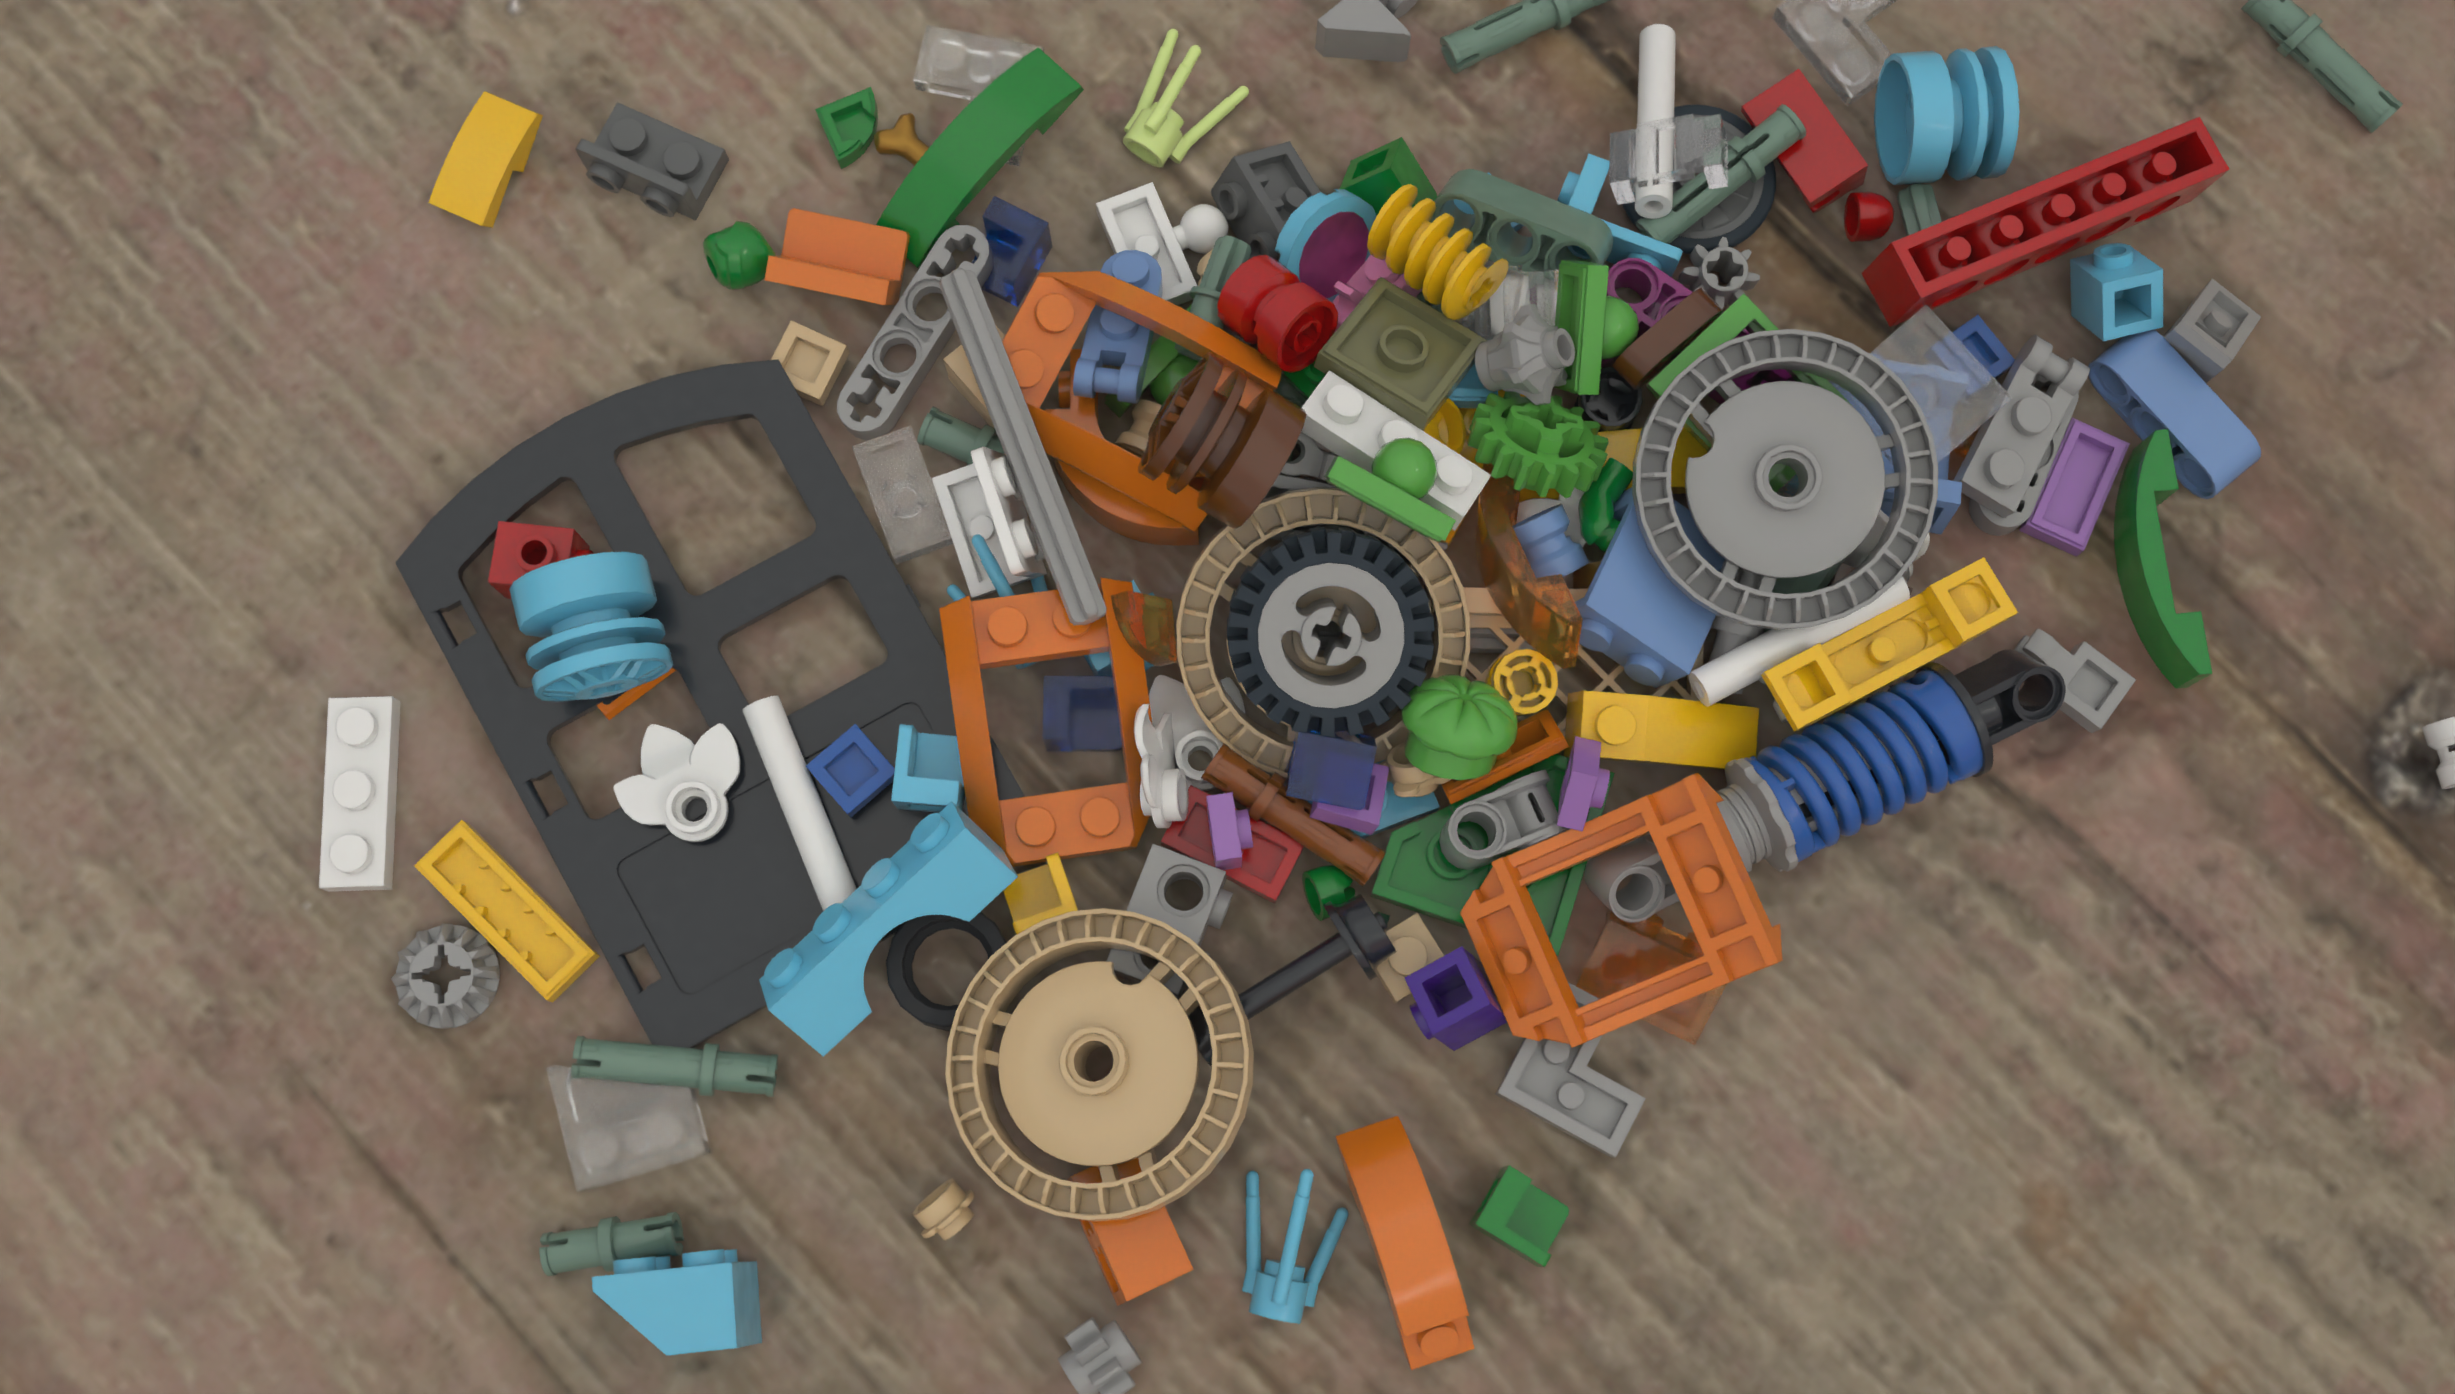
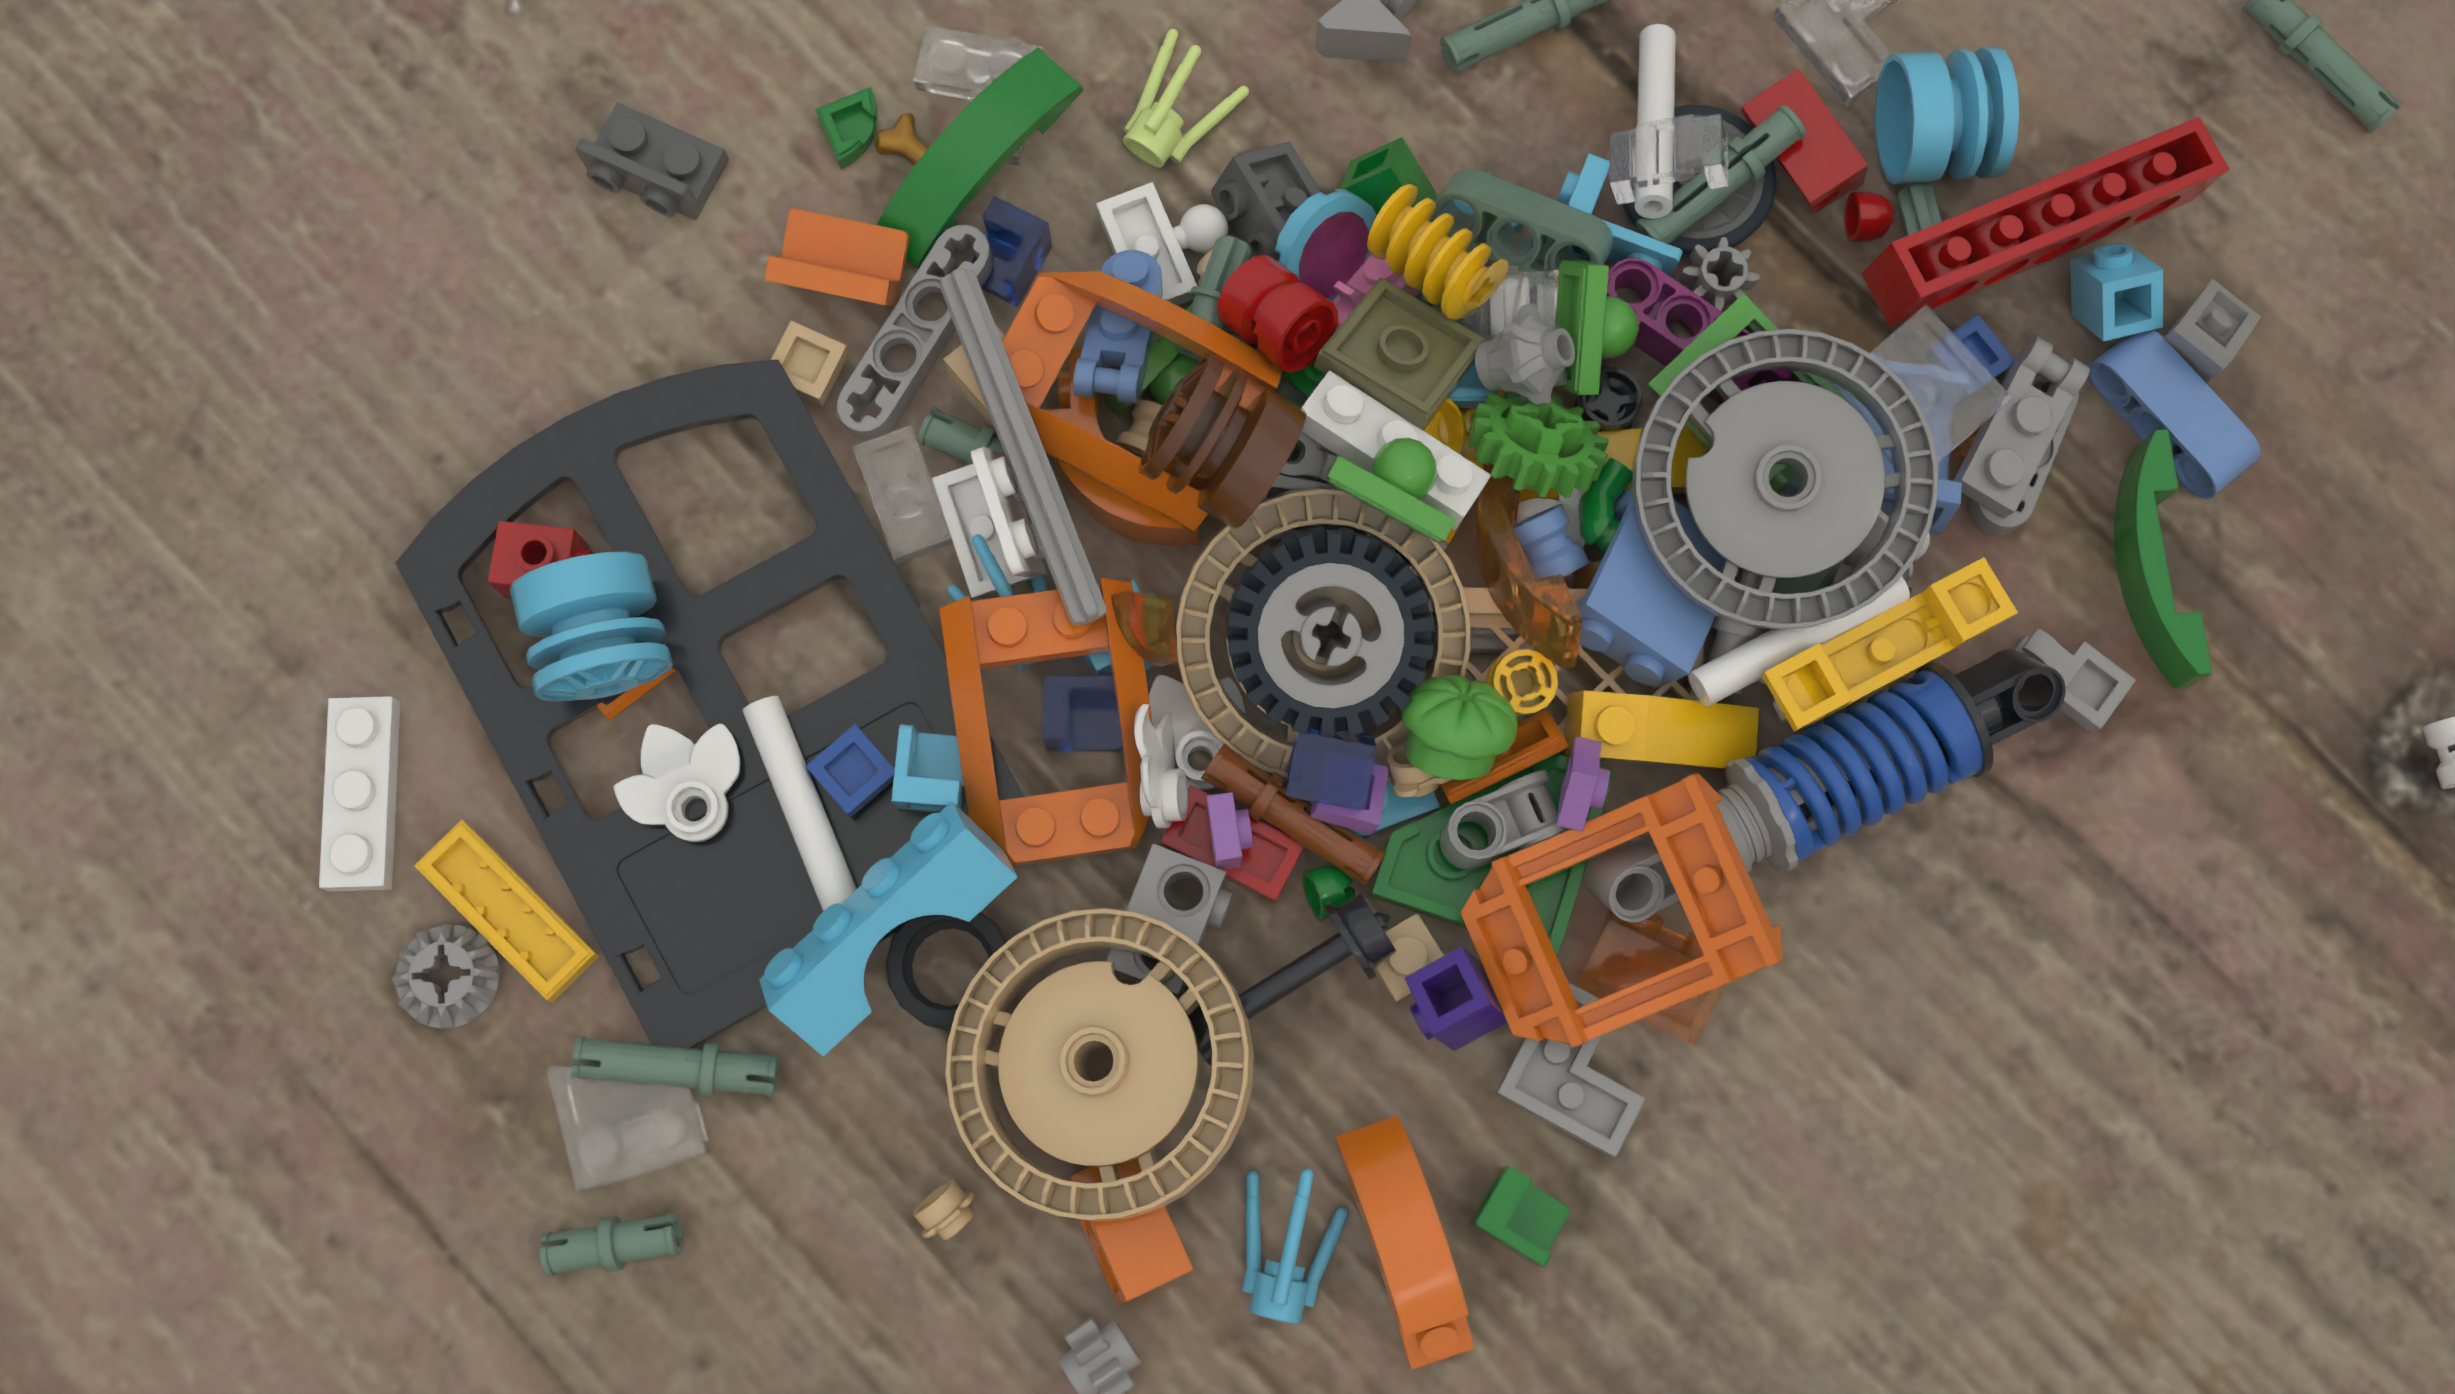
(482, 158): yellow slope -> none
(689, 1308): medium azure slope -> none
(737, 255): green piece -> none
(1040, 894): yellow panel -> none
(1667, 338): reddish brown beam -> none
(2076, 487): medium lavender tile -> none

